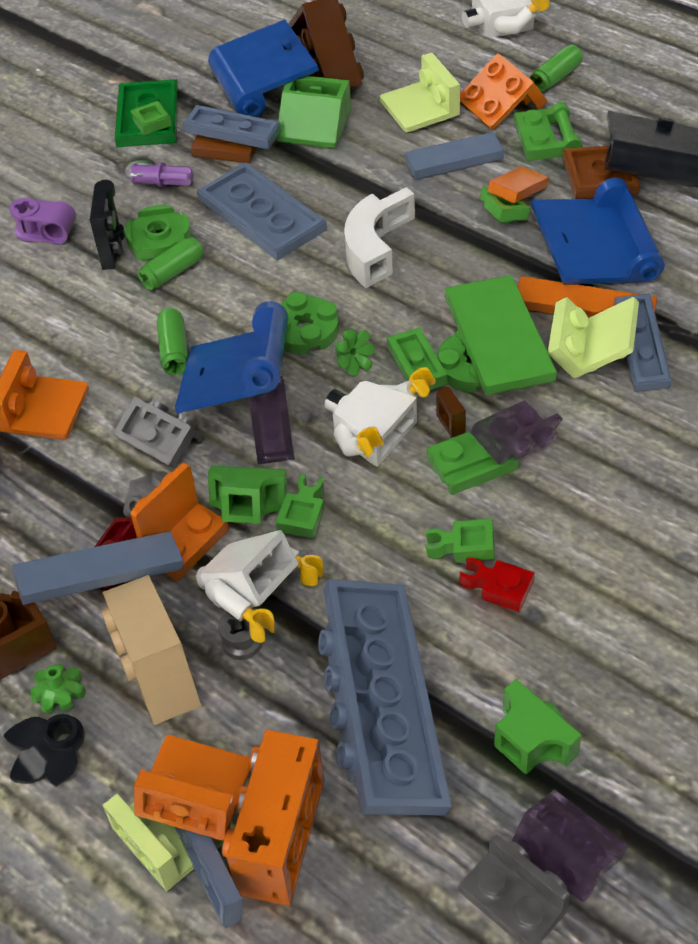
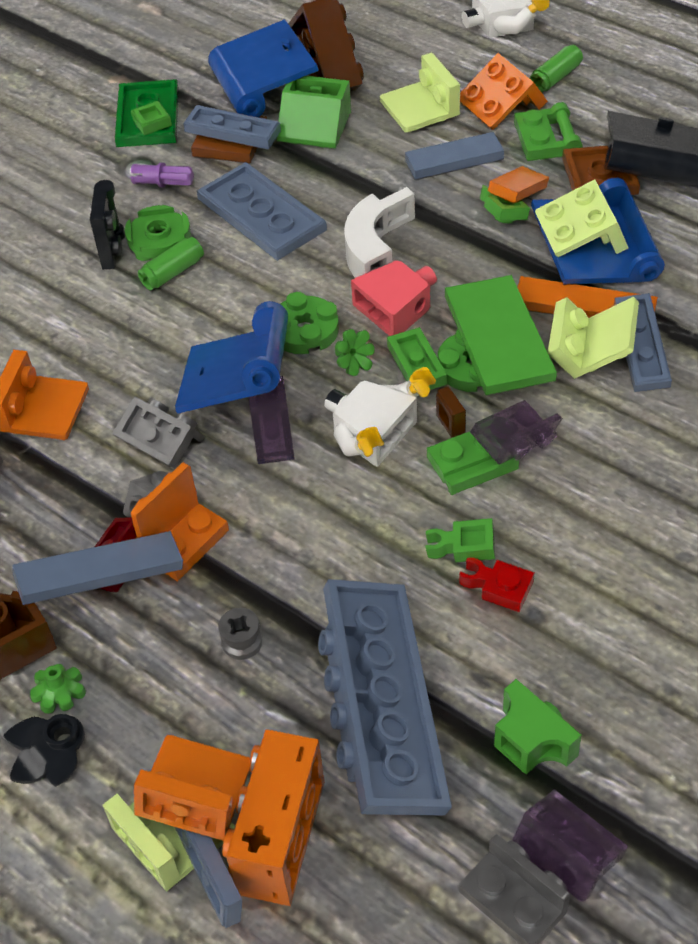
(44, 221): medium lavender piece -> none
(151, 649): tan wedge -> none
(172, 341): bright green piece -> none
(246, 492): bright green brick -> none
(249, 572): white torso -> none
(302, 511): bright green plate -> none
(393, 295): none -> coral torso
(580, 219): none -> yellowish green bracket

